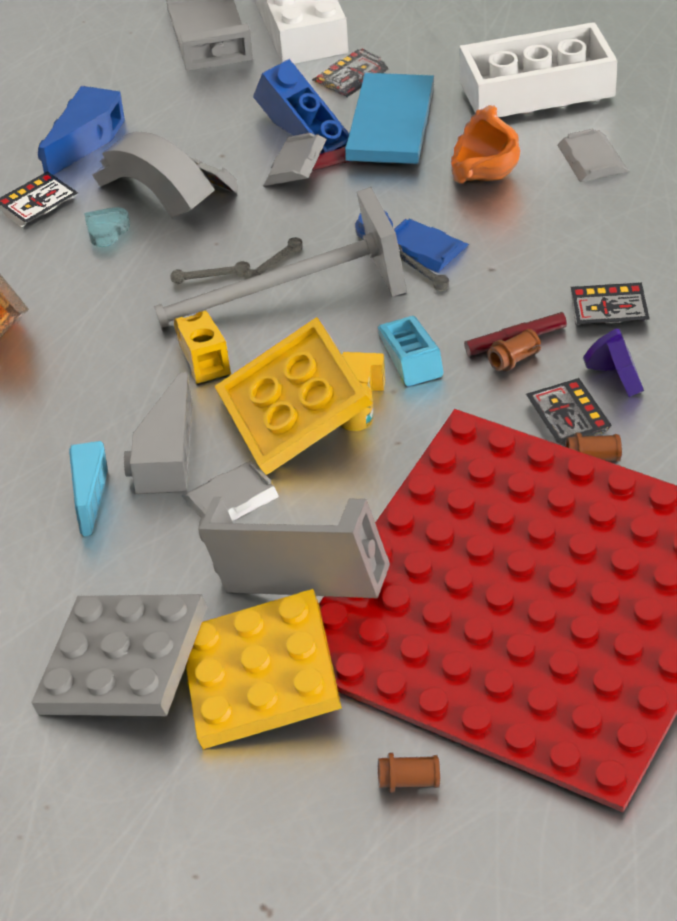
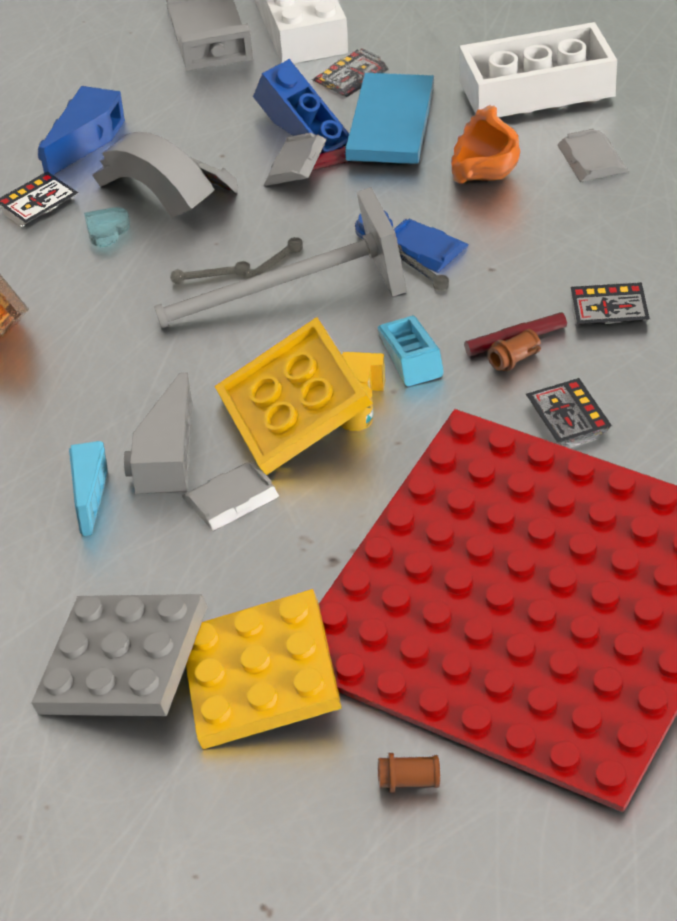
(203, 346): yellow leg -> none
(297, 558): light grey panel -> none
(602, 447): dark orange pin -> none
(612, 353): dark purple tile -> none

